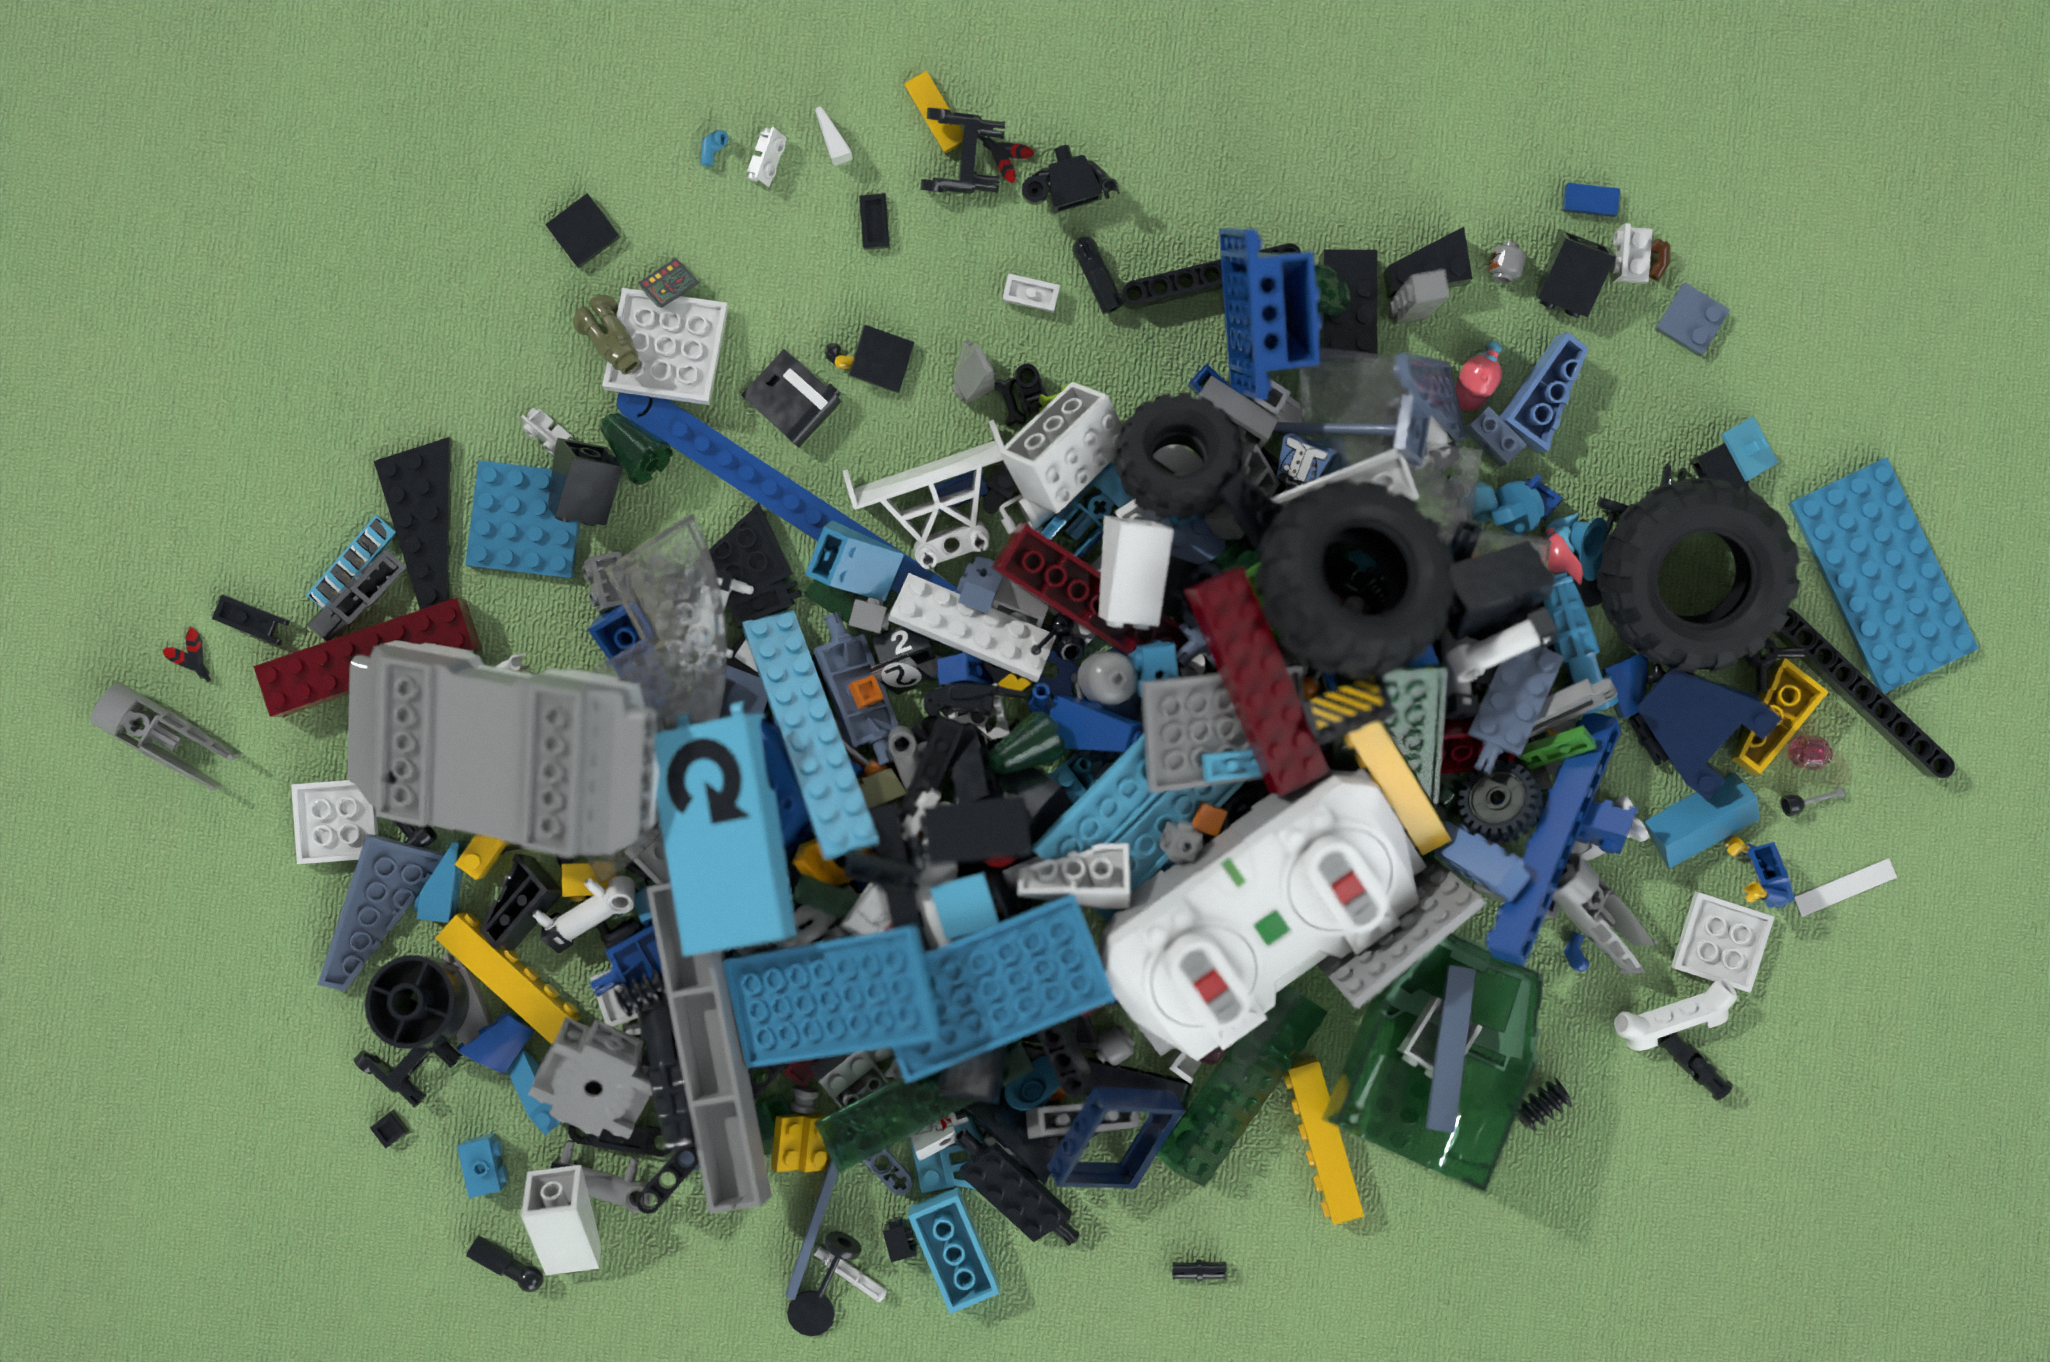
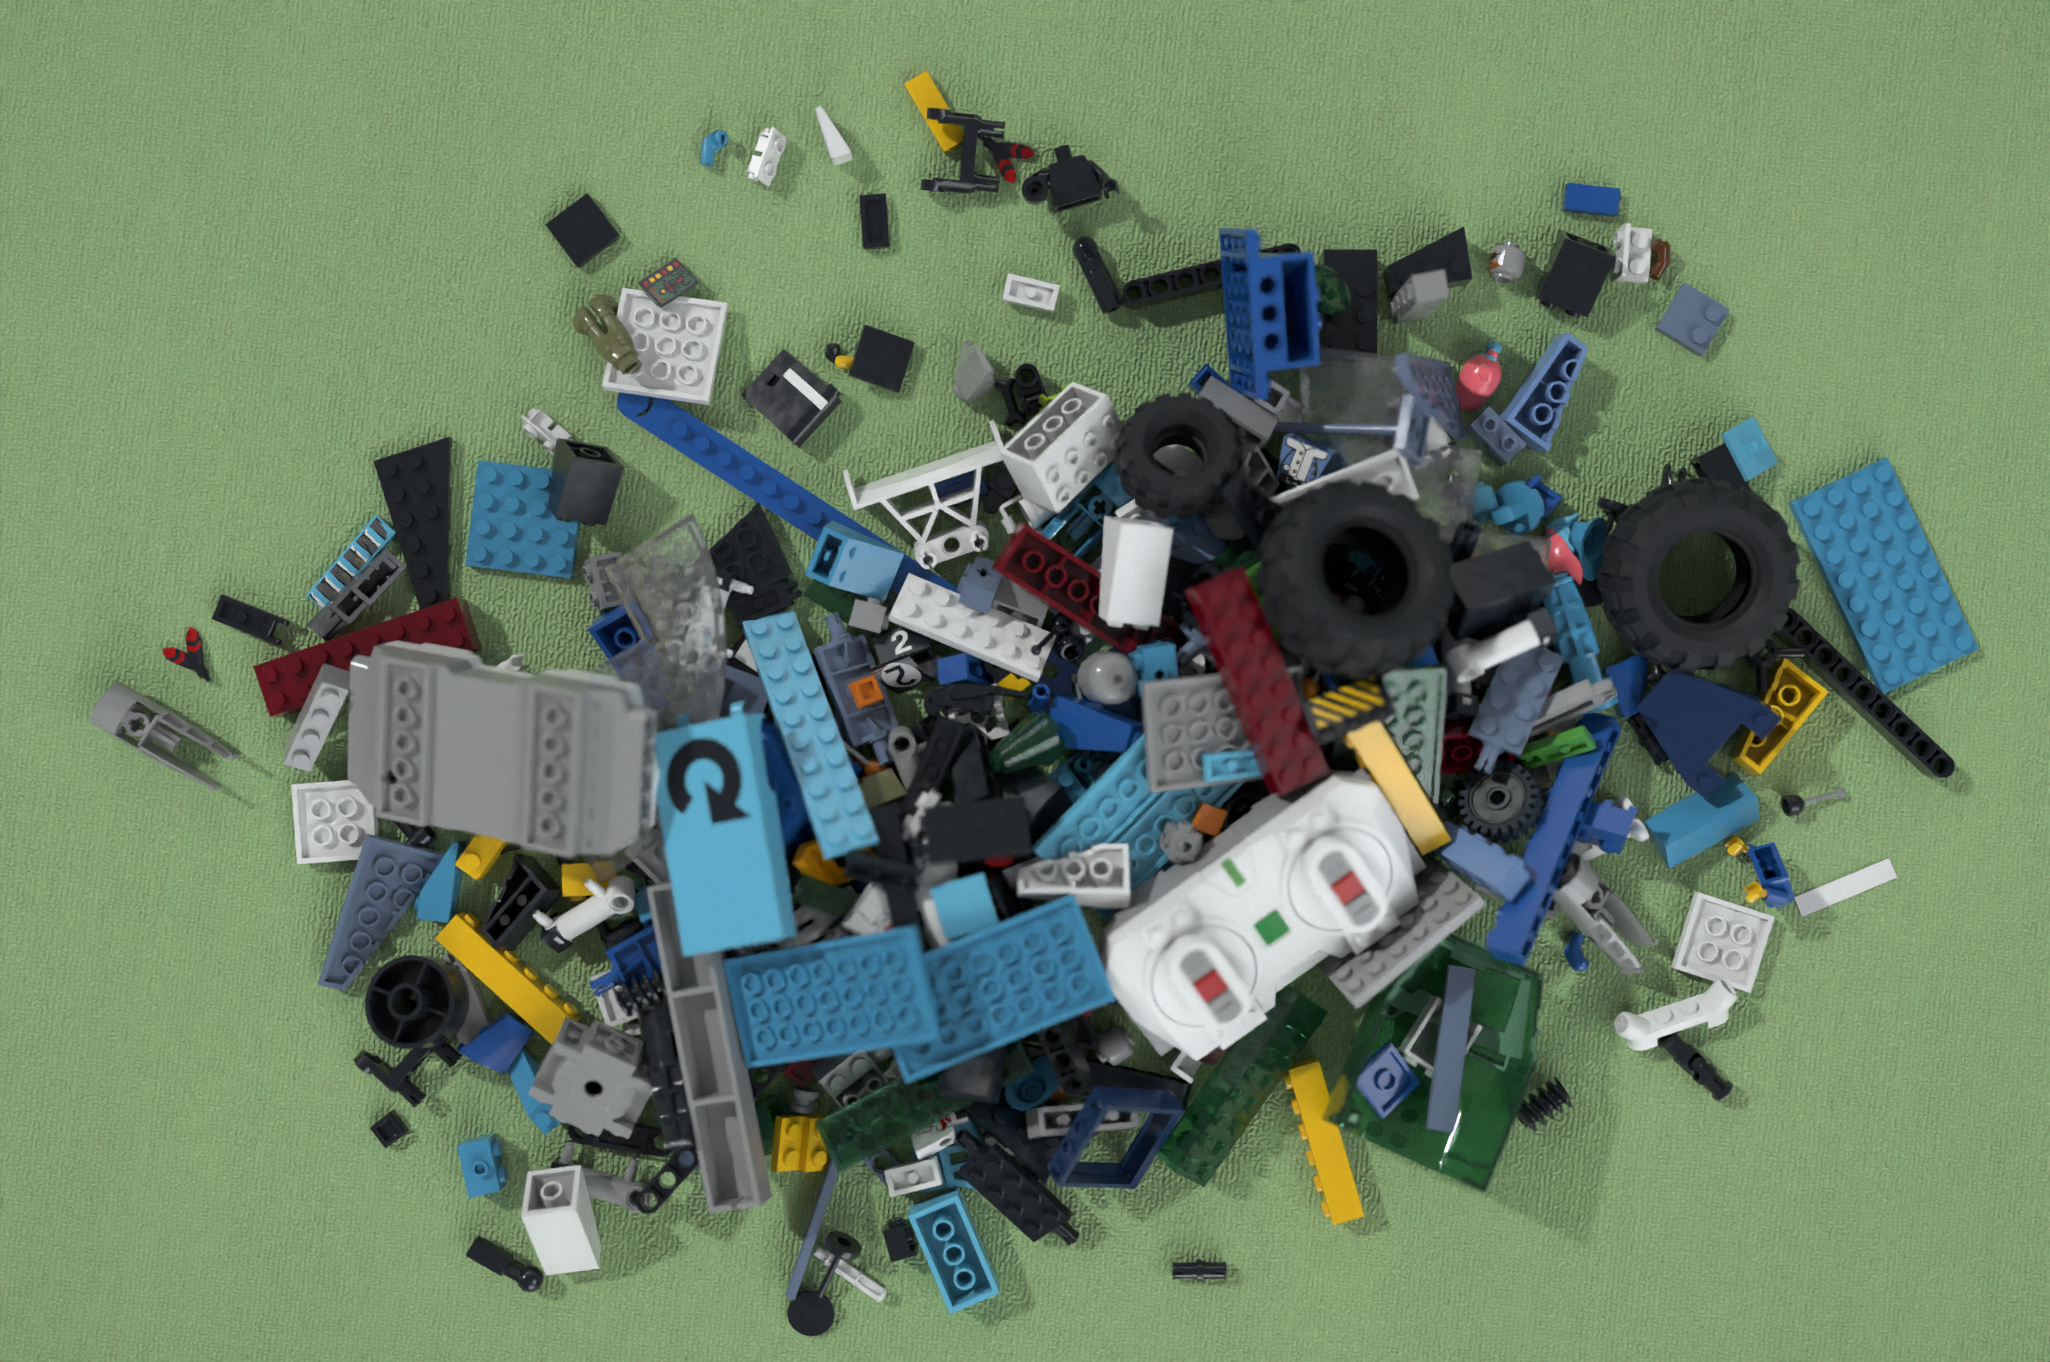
(316, 717): none -> light grey brick
(635, 448): clear green cone -> none
(913, 1176): none -> white plate
(1386, 1080): none -> blue plate
(1810, 752): clear pink head -> none

